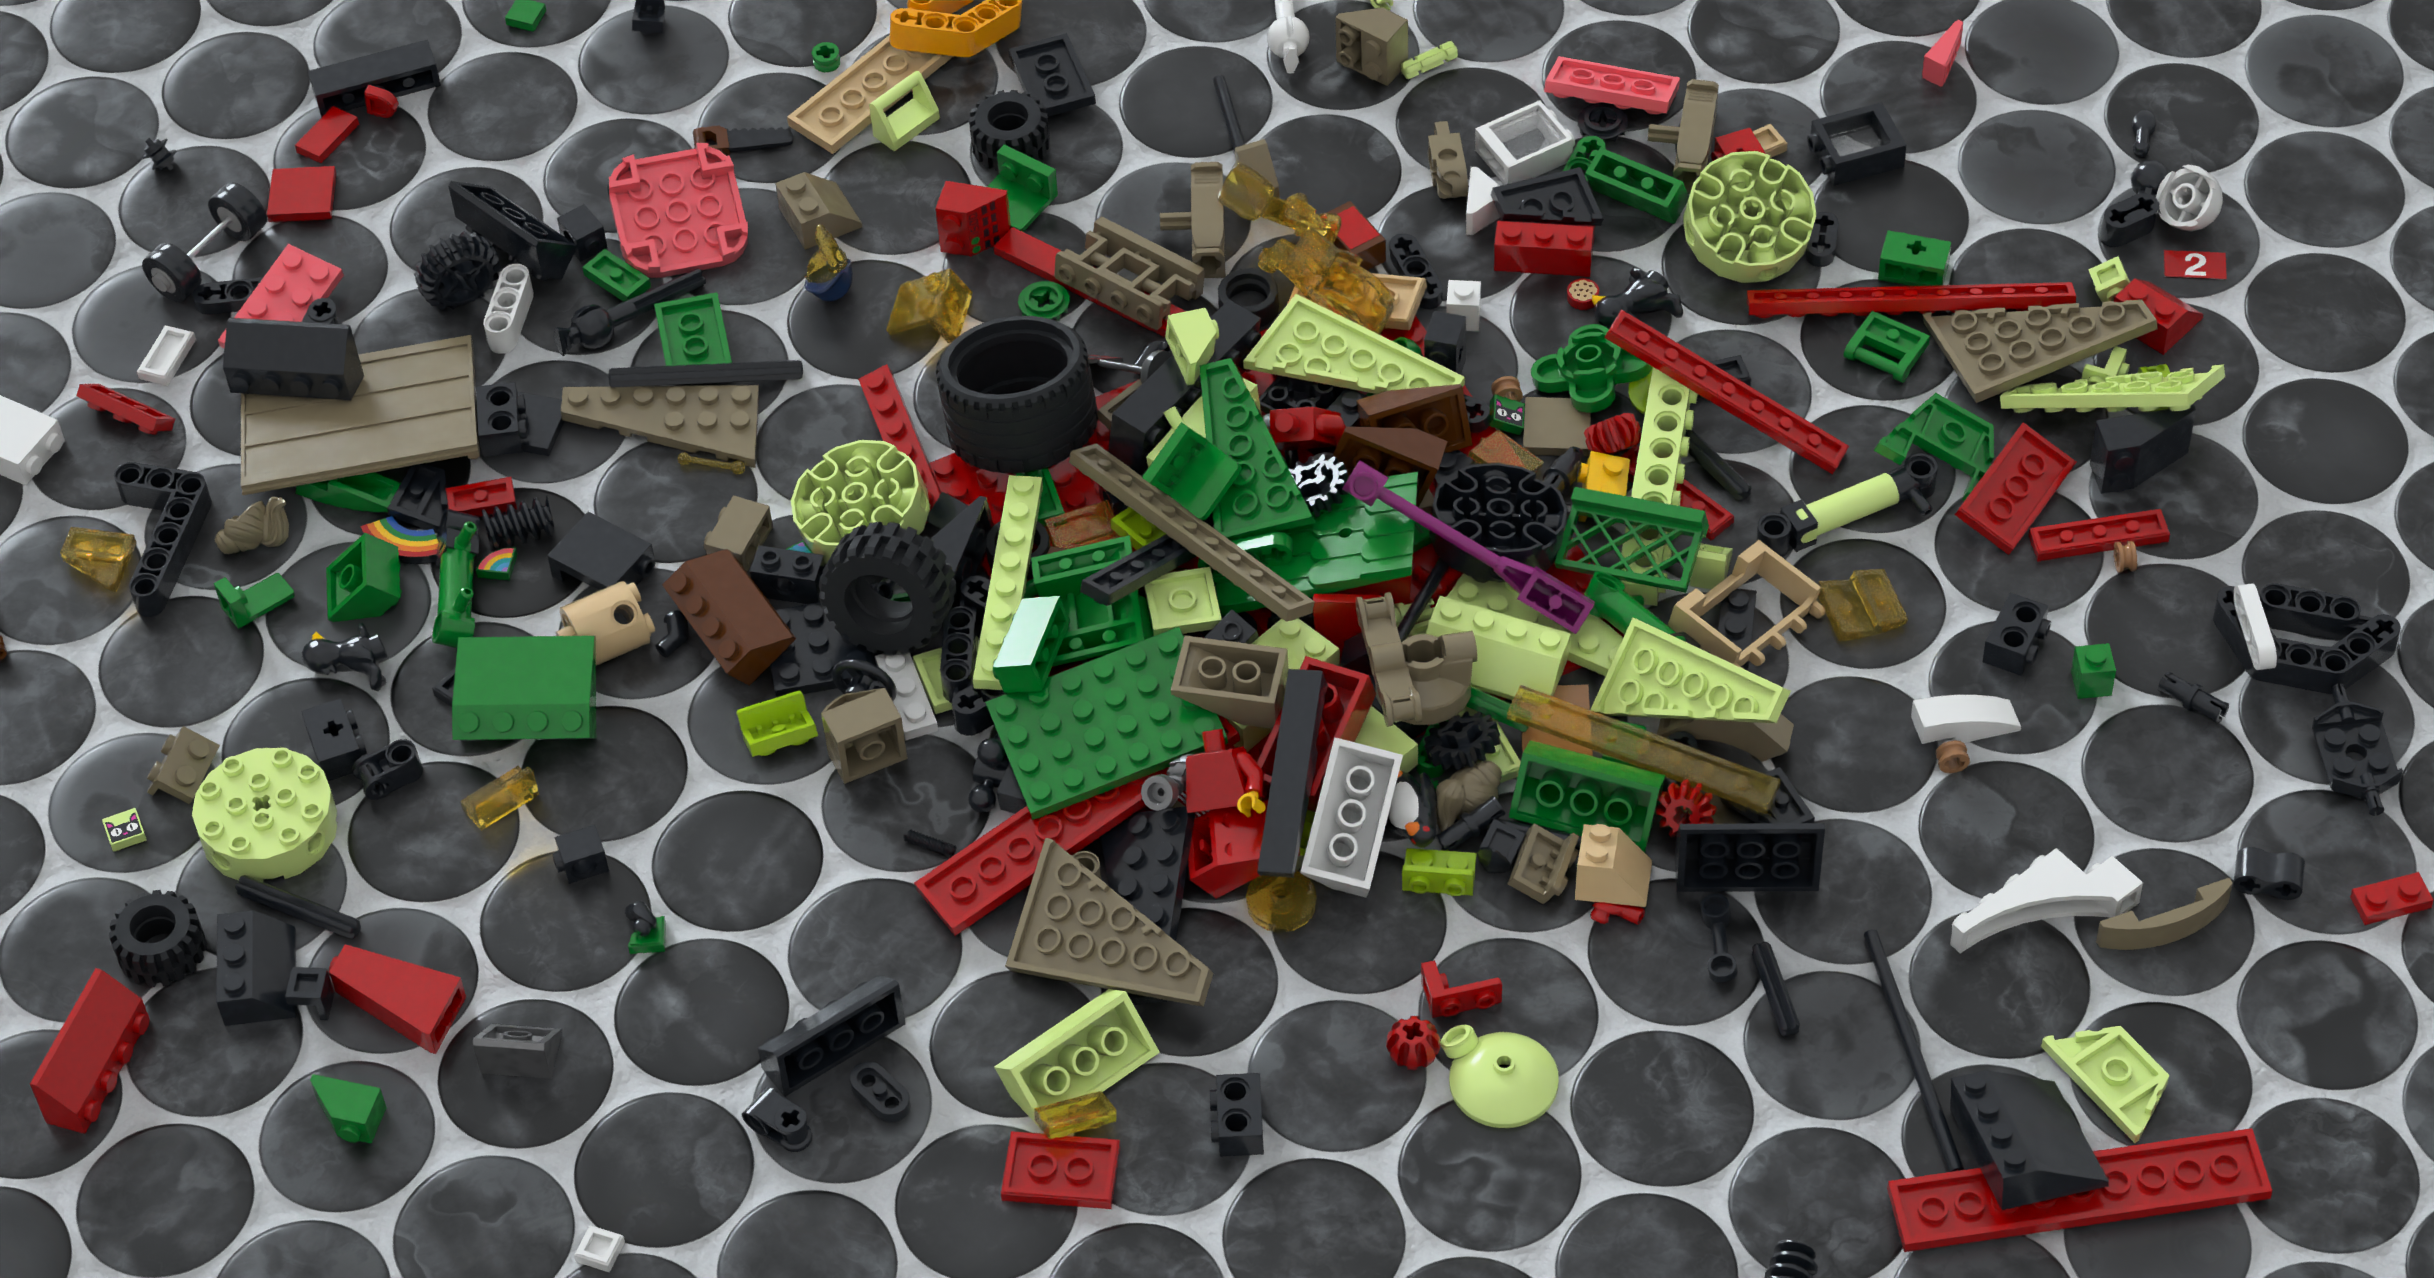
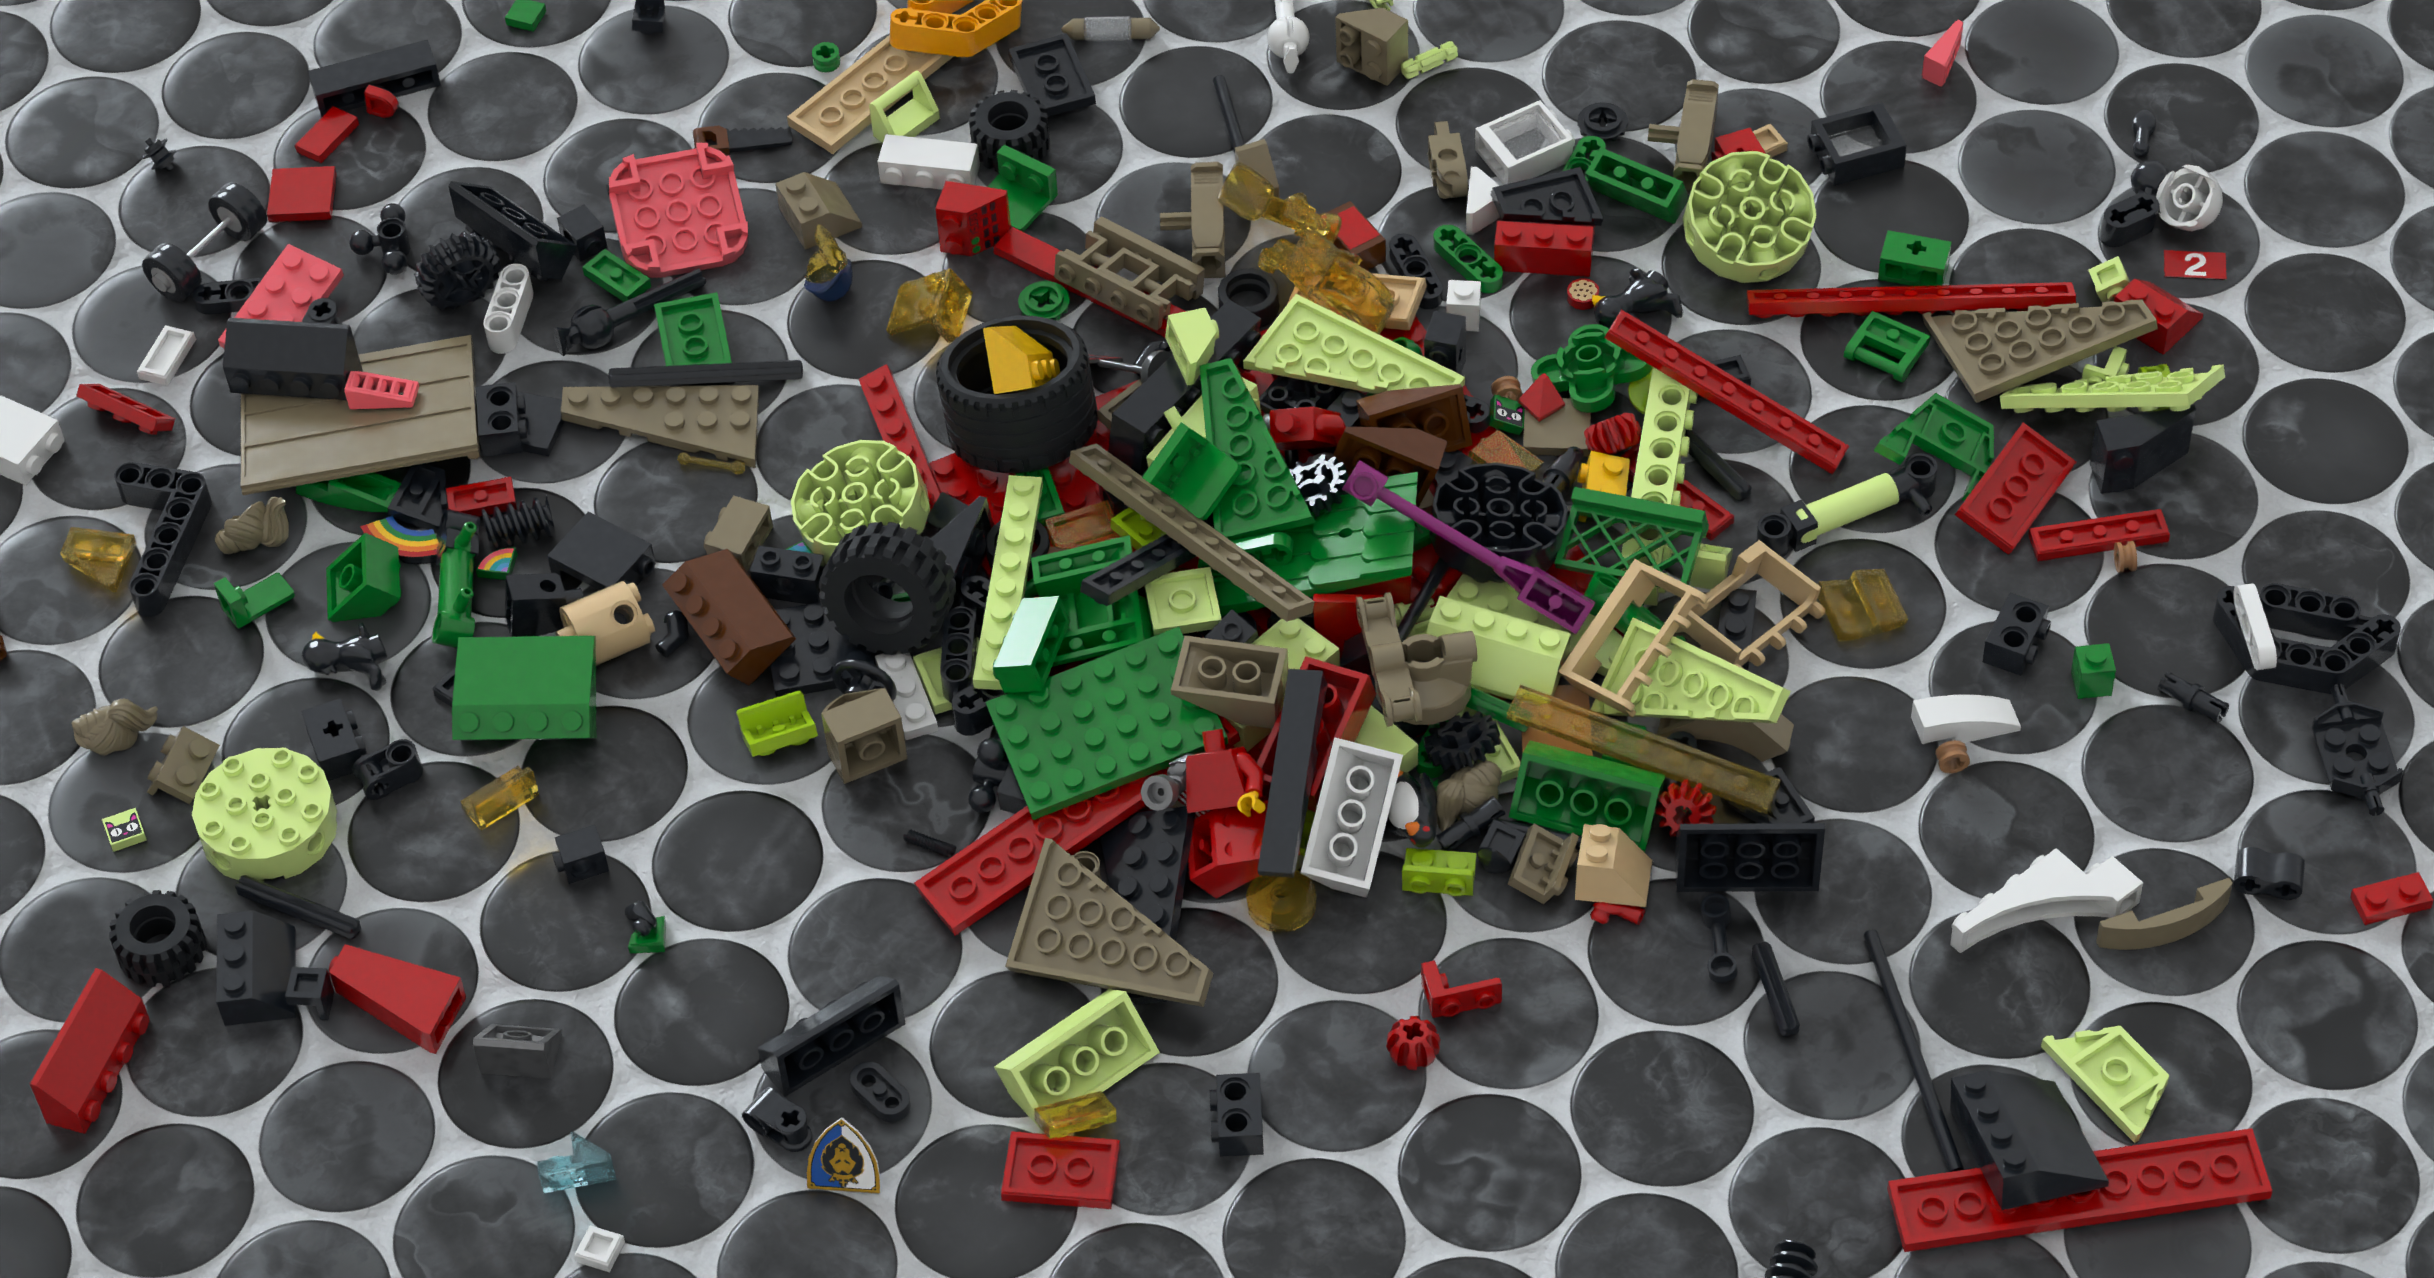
(112, 726): none -> dark tan hair
(350, 1107): green slope -> none
(379, 391): none -> coral slope
(391, 237): none -> black piece
(535, 603): none -> black torso
(585, 1167): none -> clear light blue slope
(843, 1161): none -> shield
(927, 162): none -> white brick
(1017, 360): none -> yellow slope
(1110, 28): none -> piece
(1459, 1041): yellowish green tile -> none
(1465, 246): none -> green beam
(1509, 1094): yellowish green dish -> none
(1542, 398): none -> red slope
(1612, 85): coral plate -> none
(1633, 589): none -> tan hinge
(1826, 239): black beam -> none

